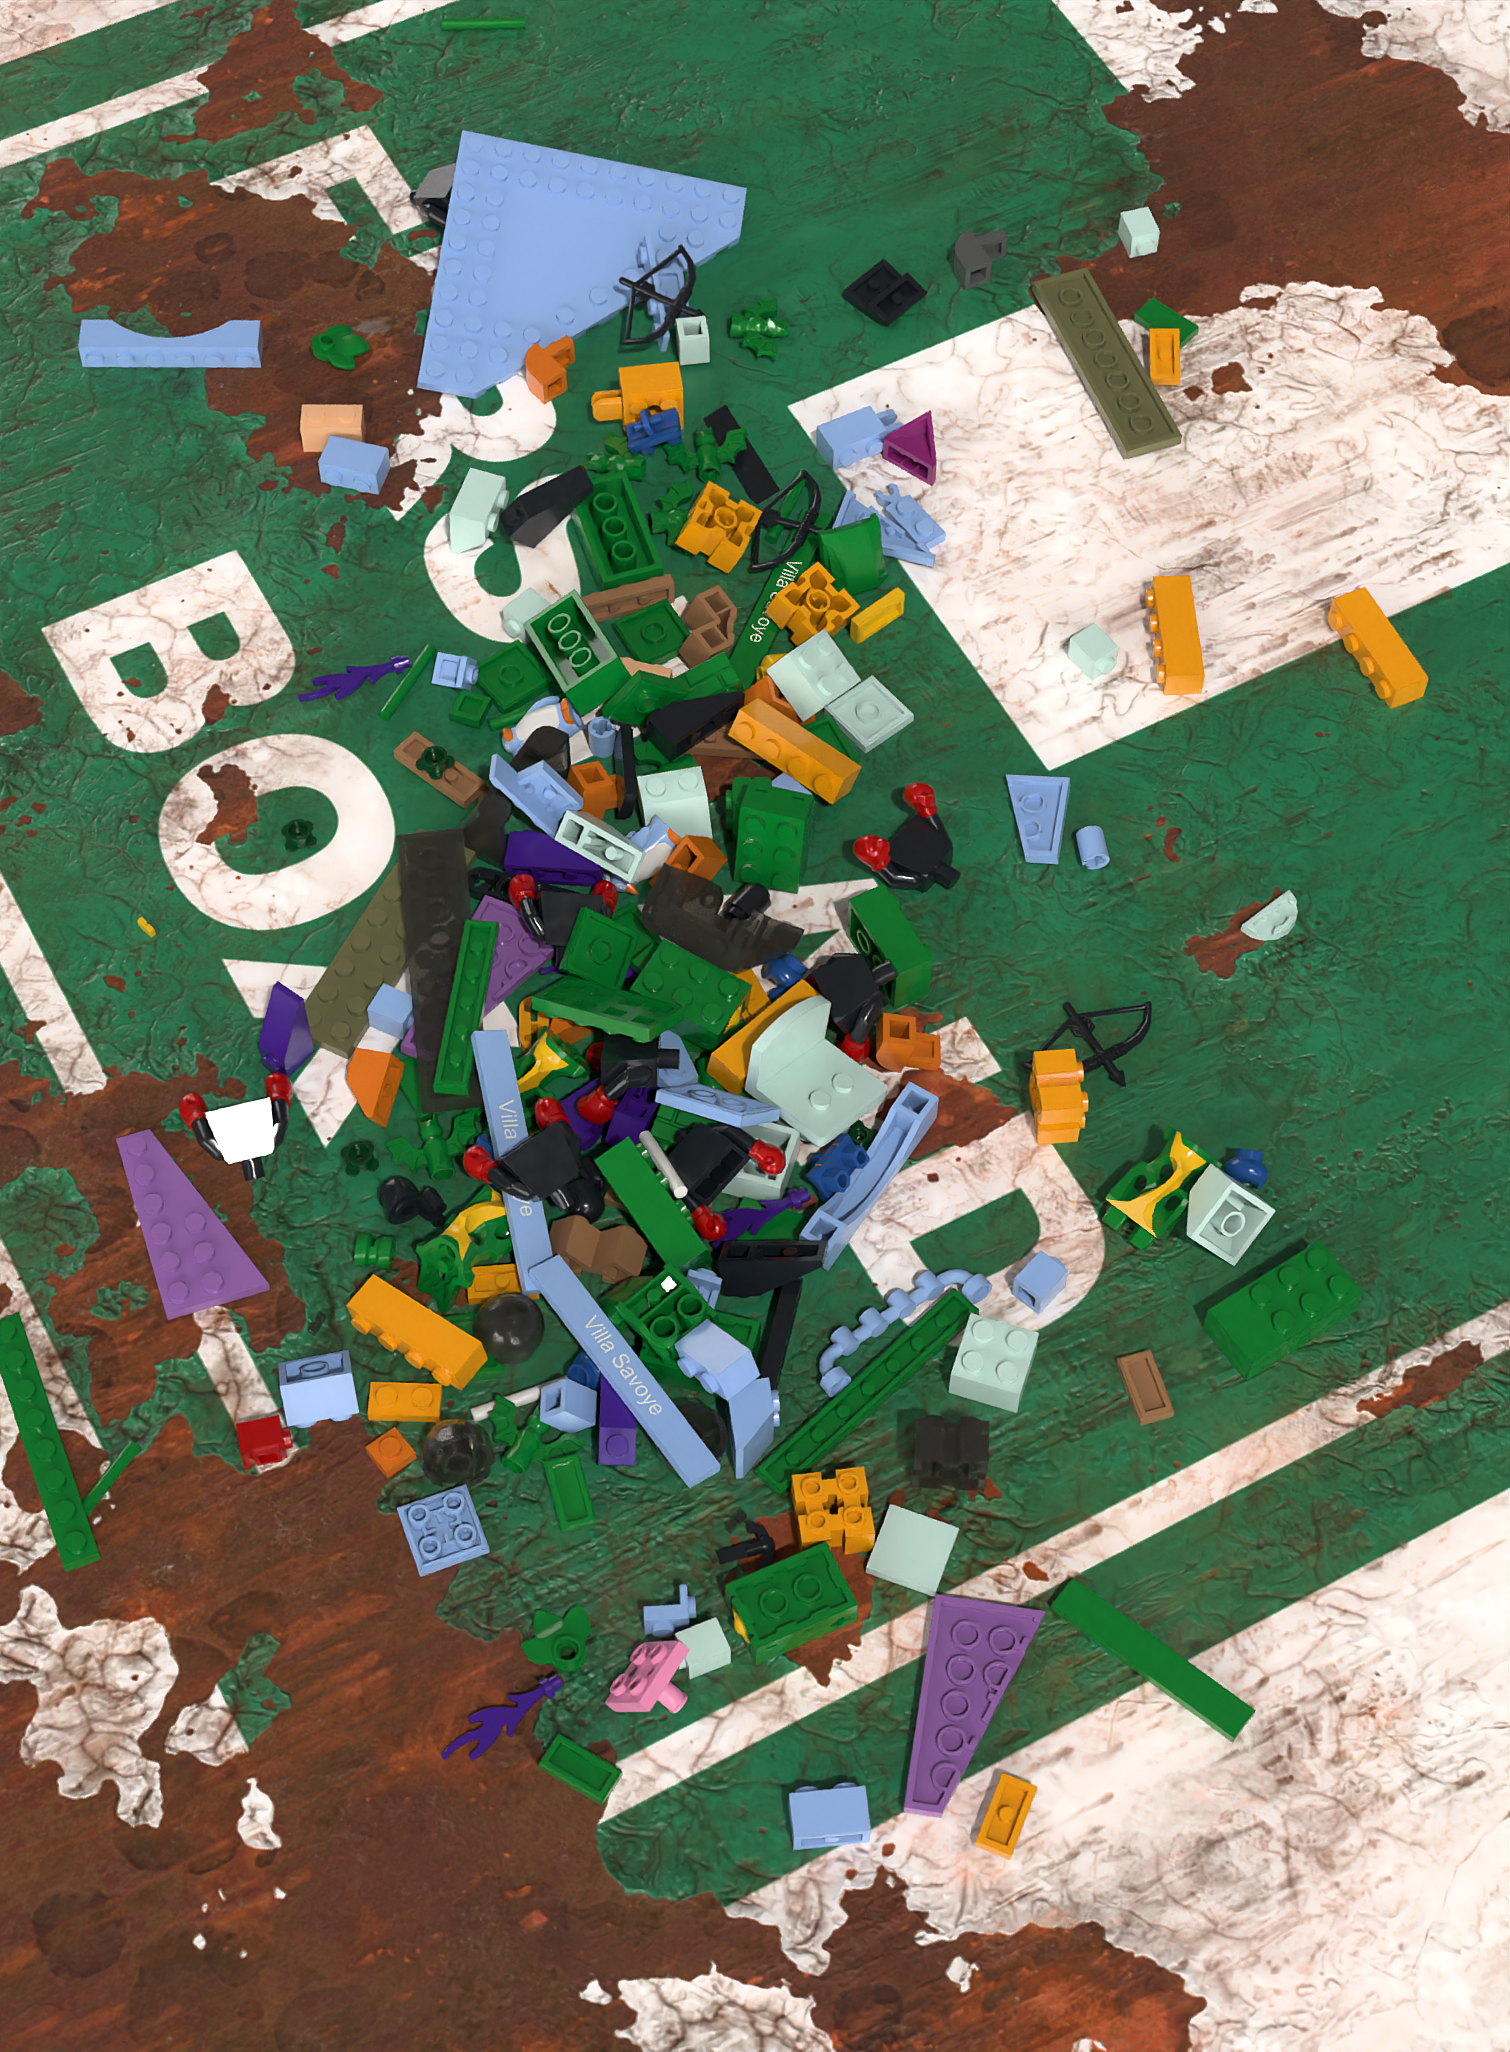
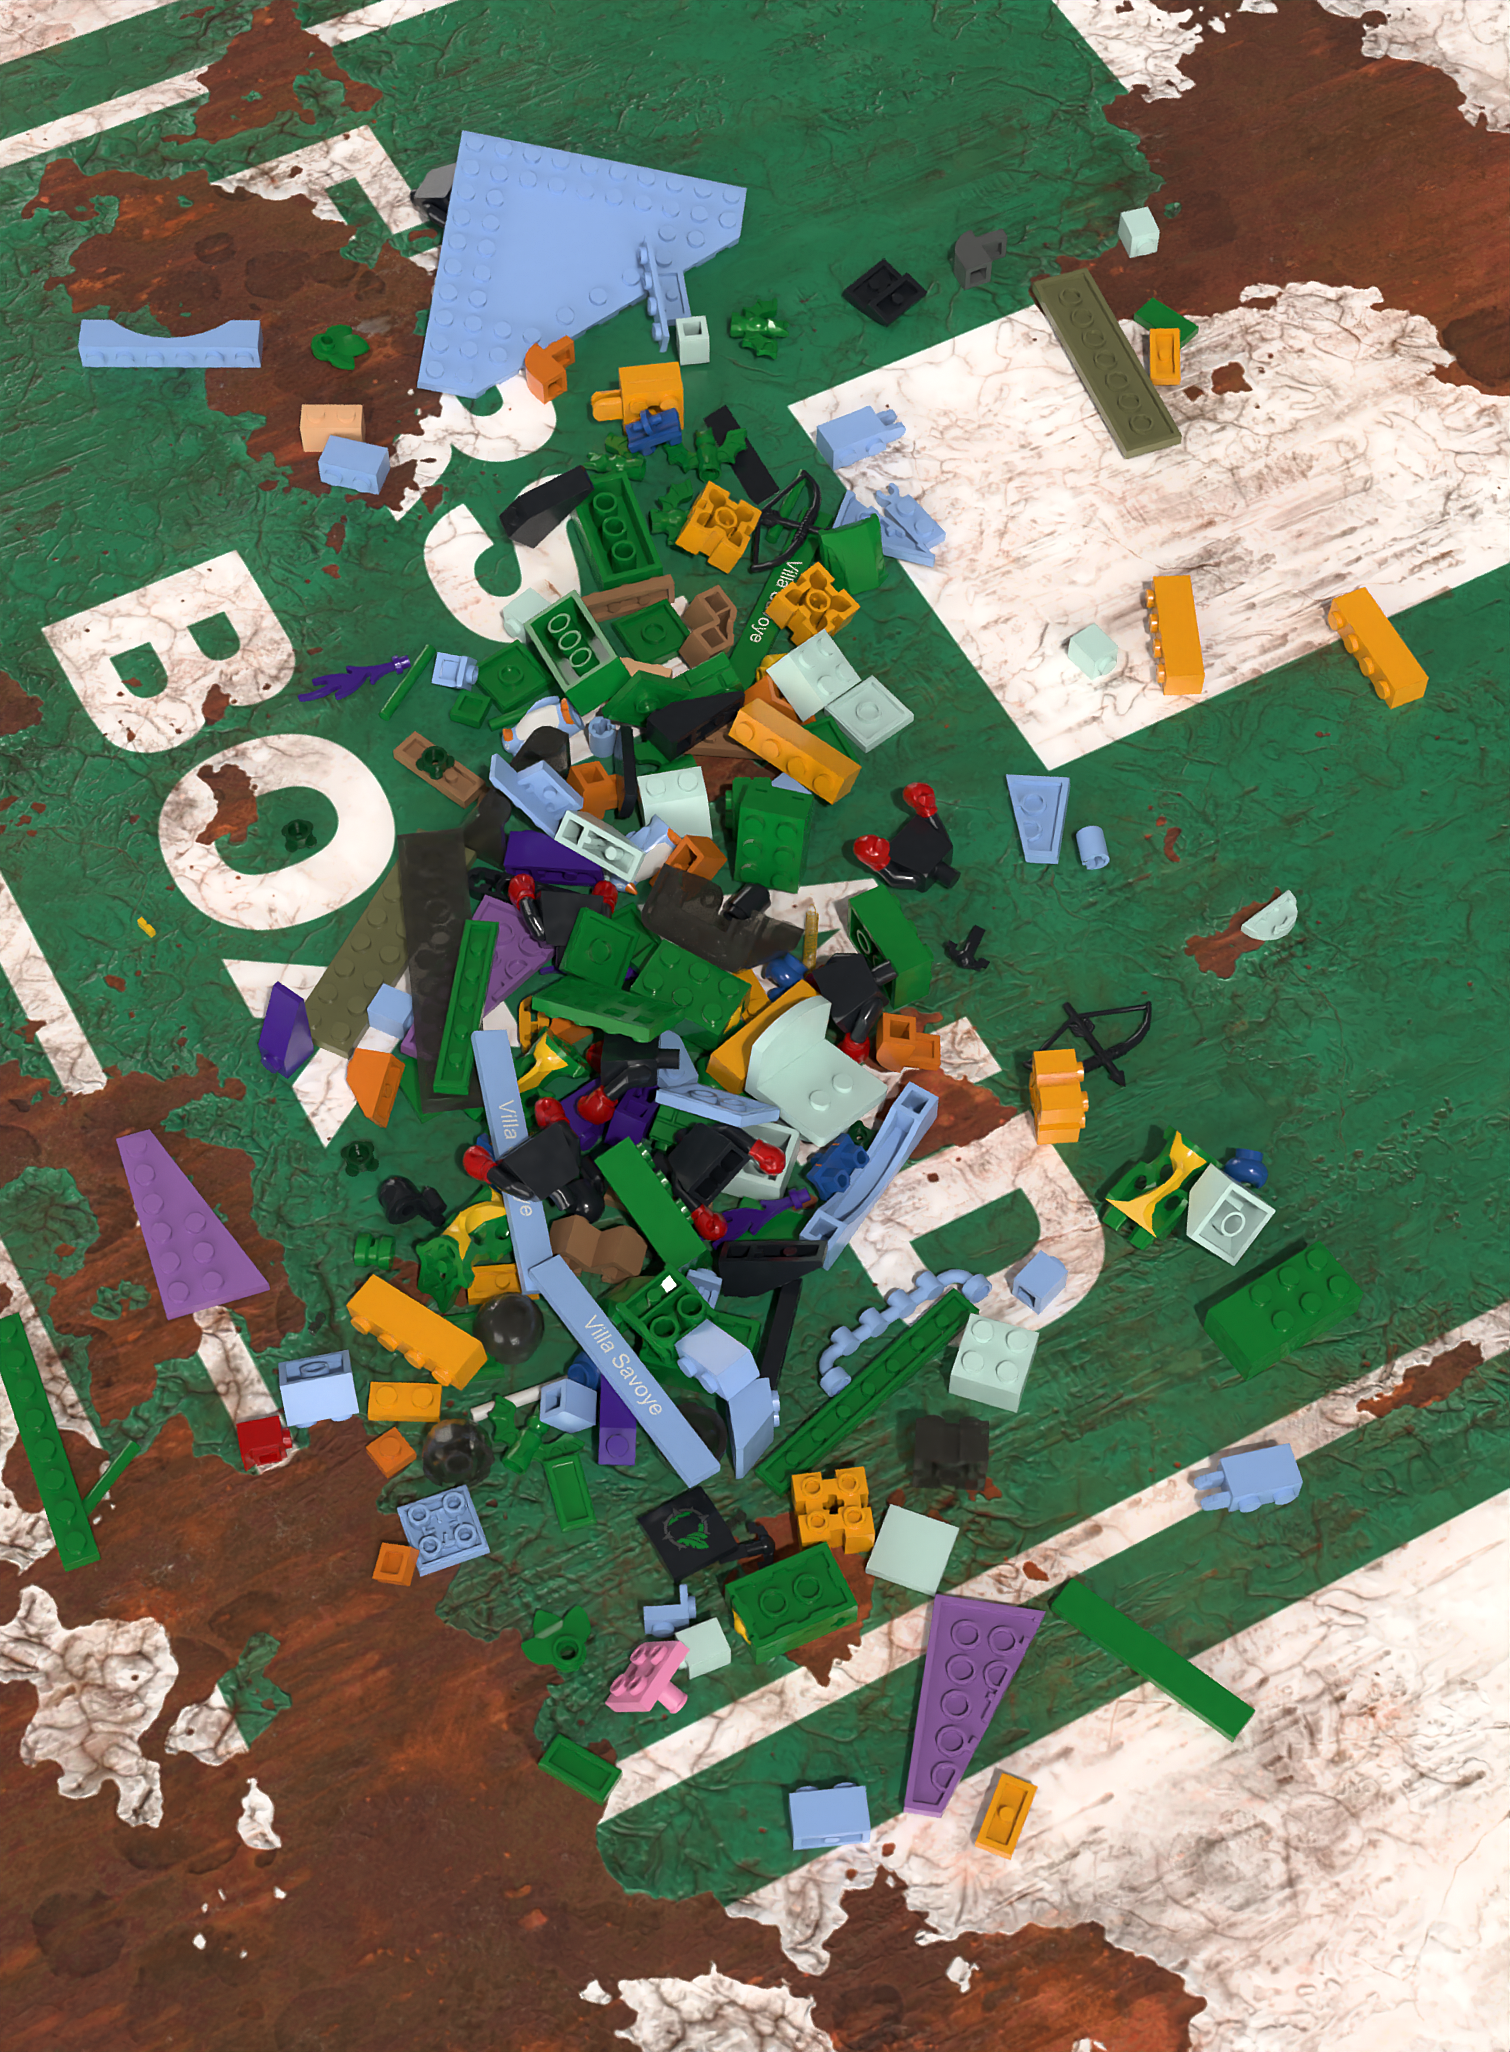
(242, 1130): torso -> none
(396, 1564): none -> orange plate
(436, 1152): green animal -> none
(476, 509): light aqua slope -> none
(483, 23): green bar -> none
(498, 1717): dark purple piece -> none
(647, 291): black piece -> none
(663, 1164): white bar -> none
(688, 1534): none -> black slope
(815, 933): none -> yellow piece
(877, 616): yellow tile -> none
(913, 448): magenta slope -> none
(965, 958): none -> black piece
(1145, 1387): medium nougat tile -> none
(1252, 1480): none -> light blue hinge

